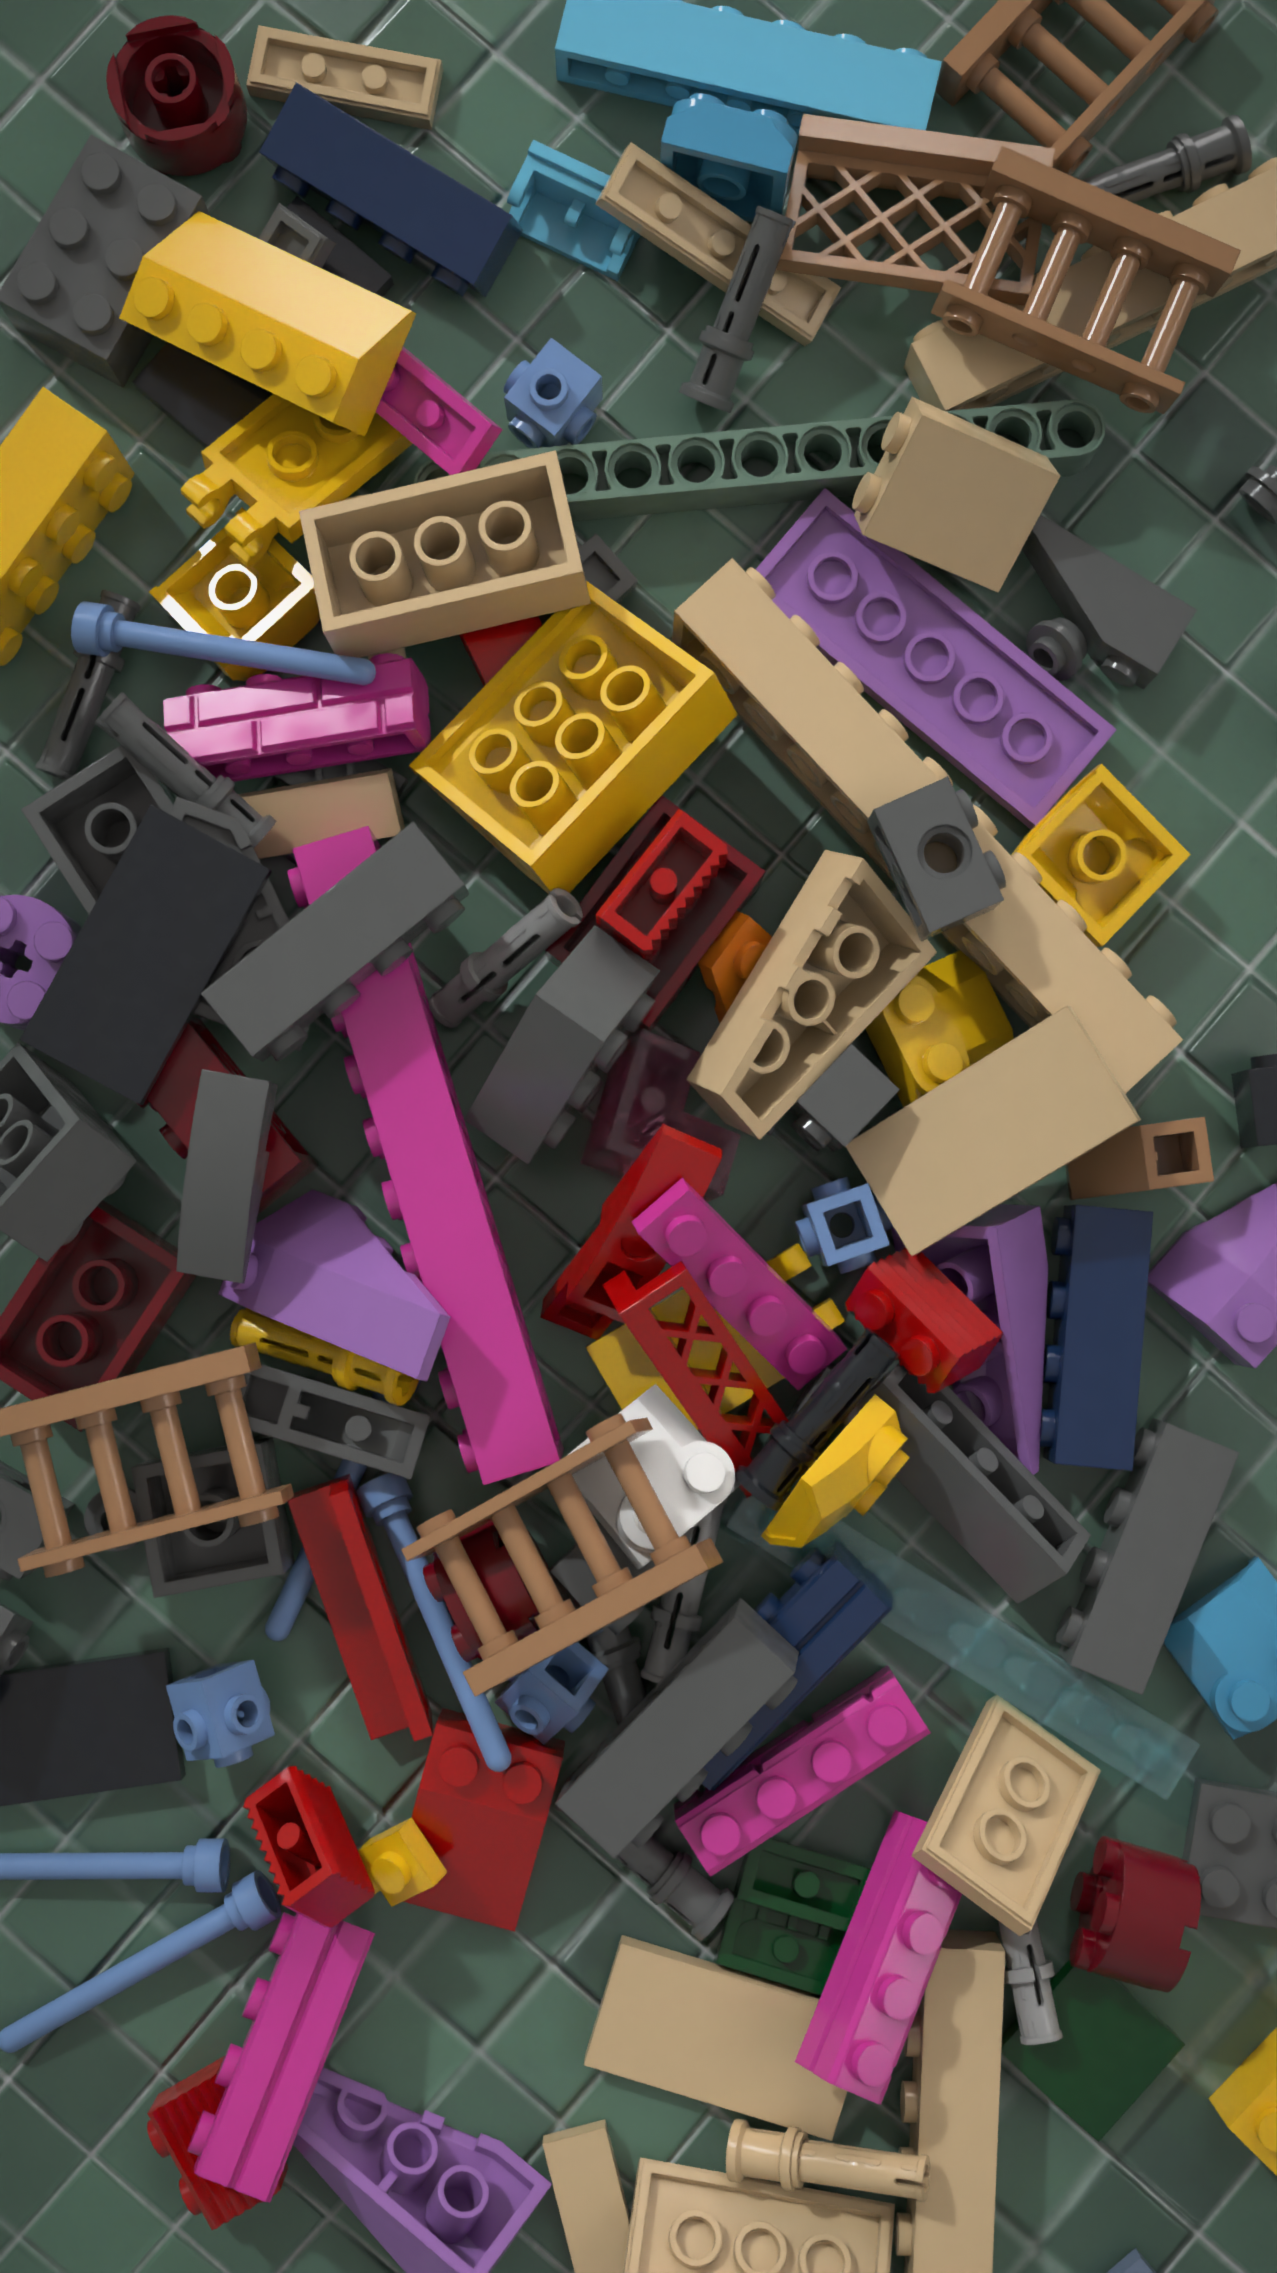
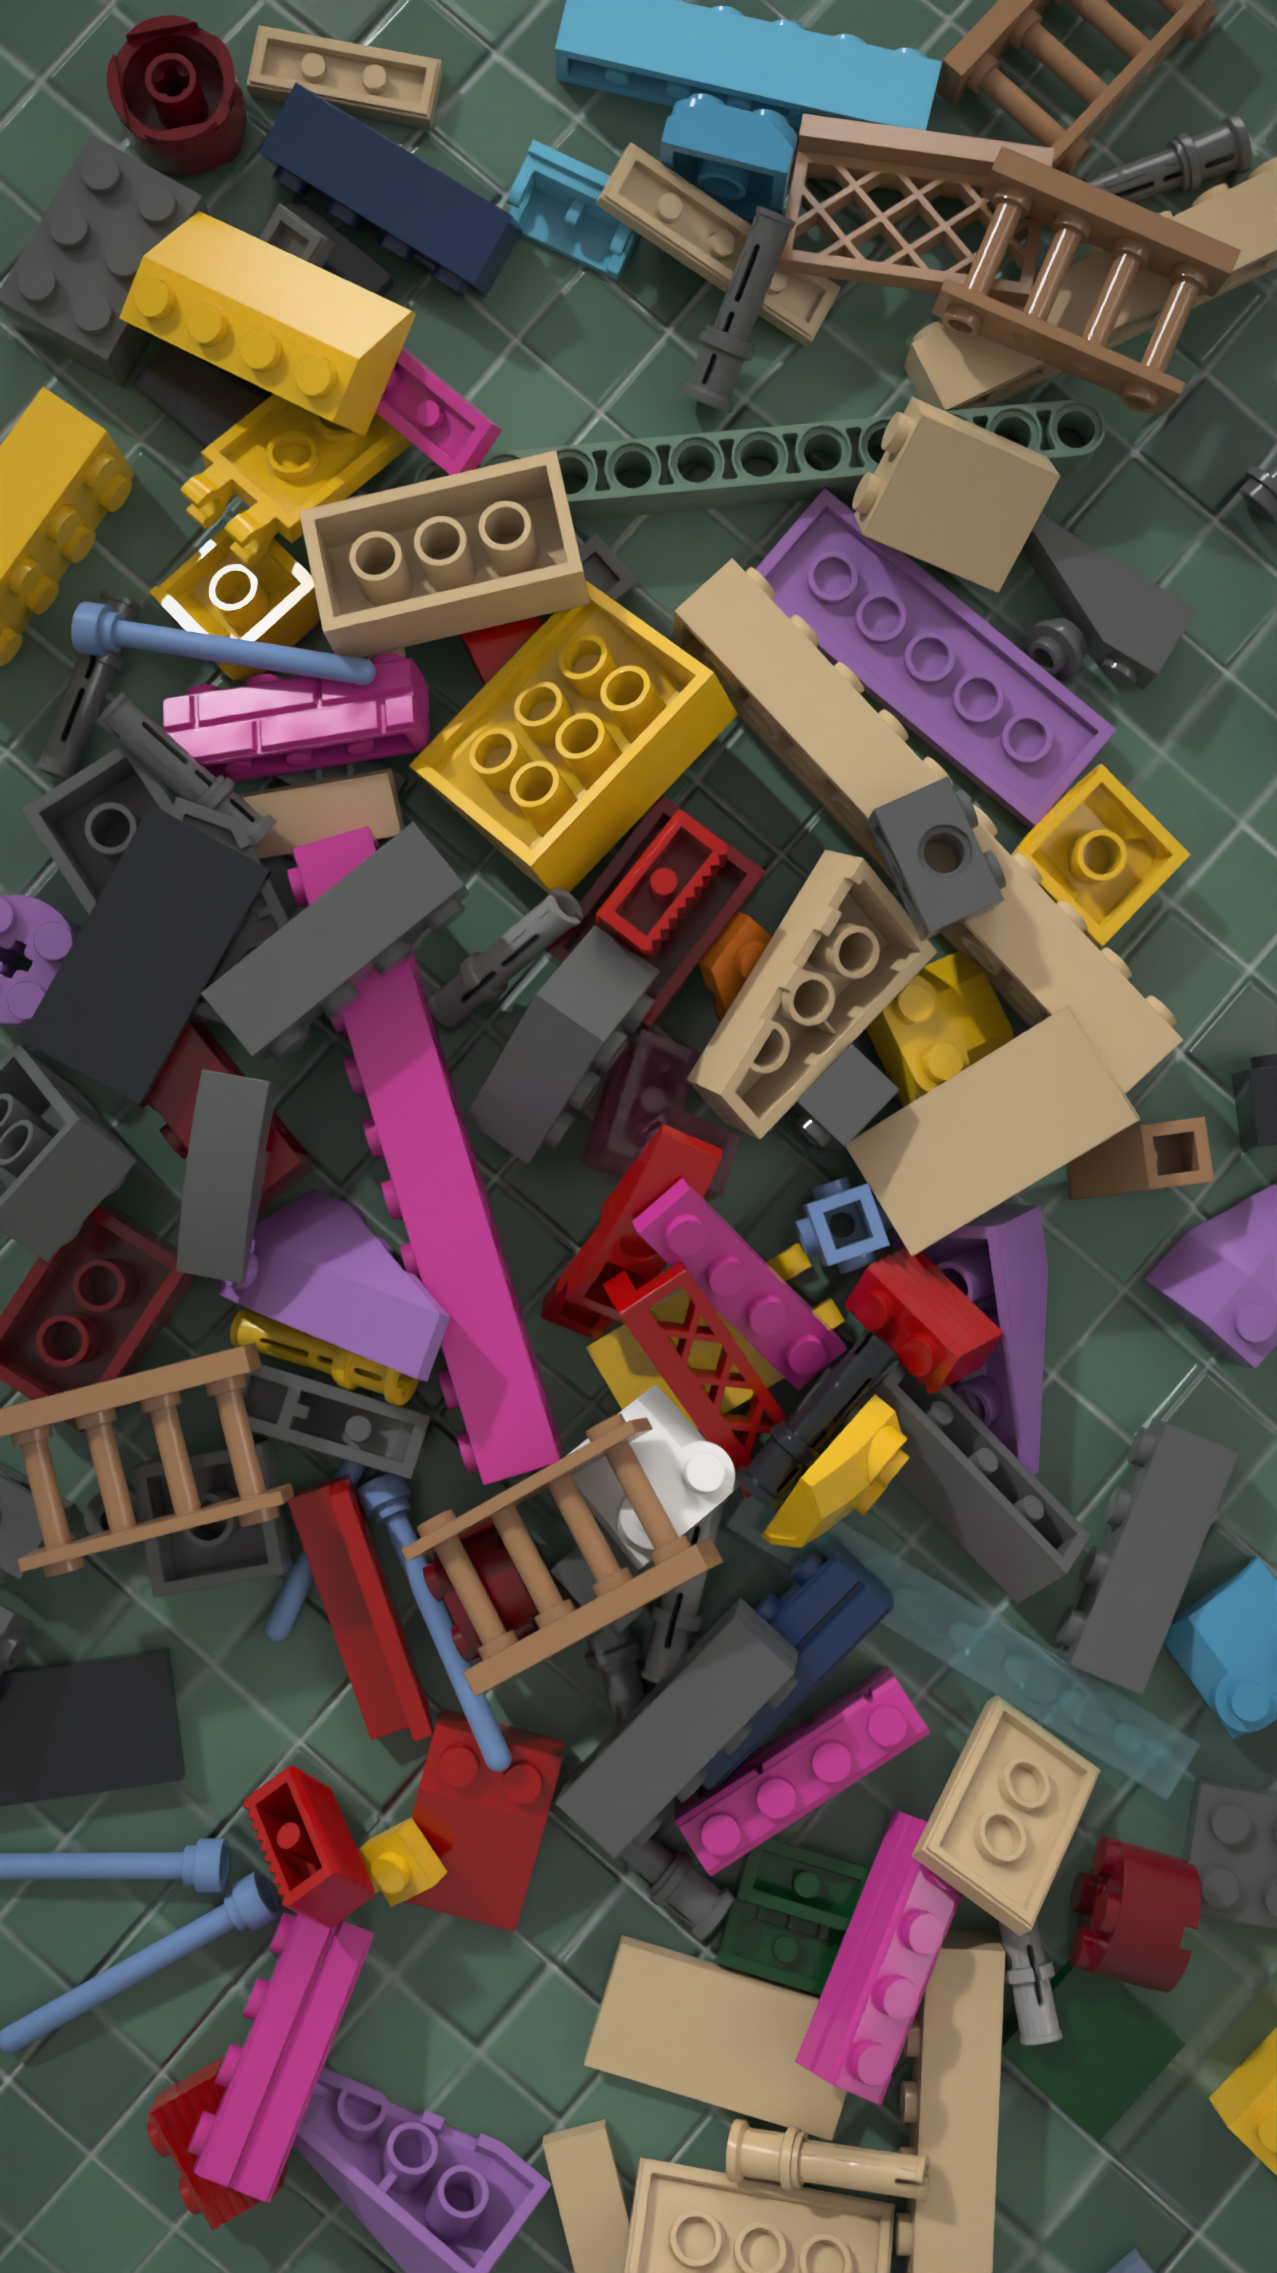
(221, 1713): medium blue brick -> none
(552, 398): medium blue brick -> none
(553, 1693): medium blue brick -> none
(1096, 1336): dark blue brick -> none

